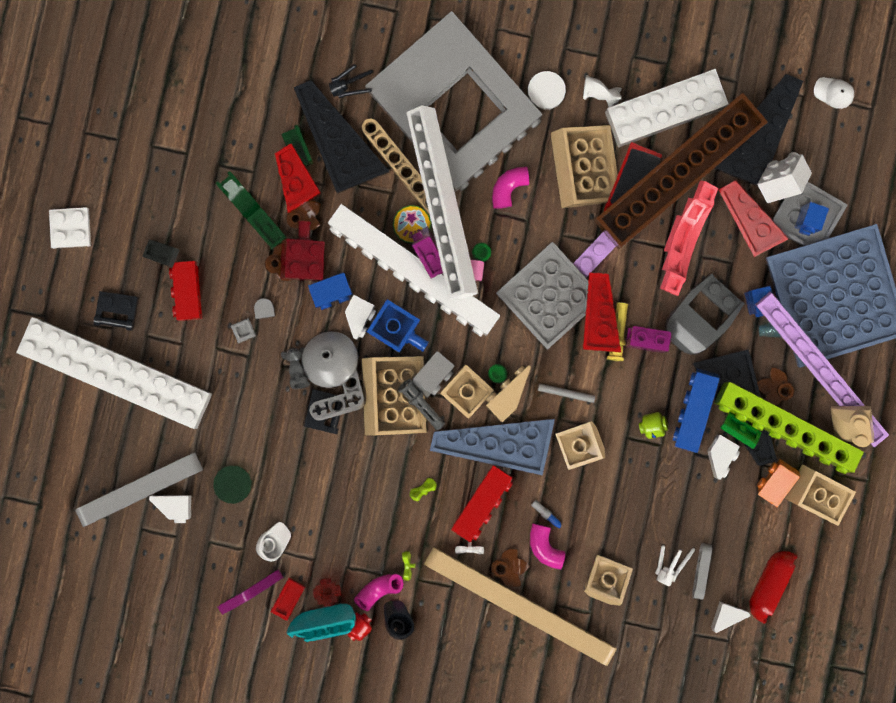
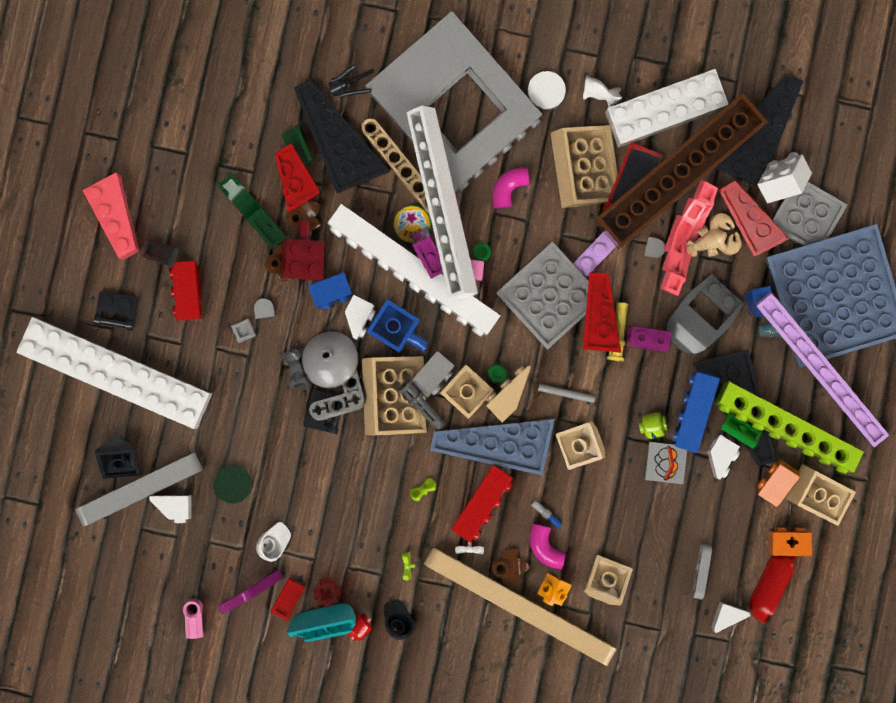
(70, 228): white plate -> none
(112, 211): none -> coral wedge
(117, 459): none -> black slope
(193, 621): none -> bright pink piece
(378, 588): dark pink cylinder -> none
(554, 590): none -> light orange brick
(654, 248): none -> light grey tile
(665, 463): none -> light grey tile
(667, 574): white plant -> none
(716, 238): none -> tan animal
(772, 387): reddish brown plate -> none
(778, 542): none -> orange brick
(811, 218): blue brick -> none
(829, 92): white cap -> none
(853, 424): tan slope -> none

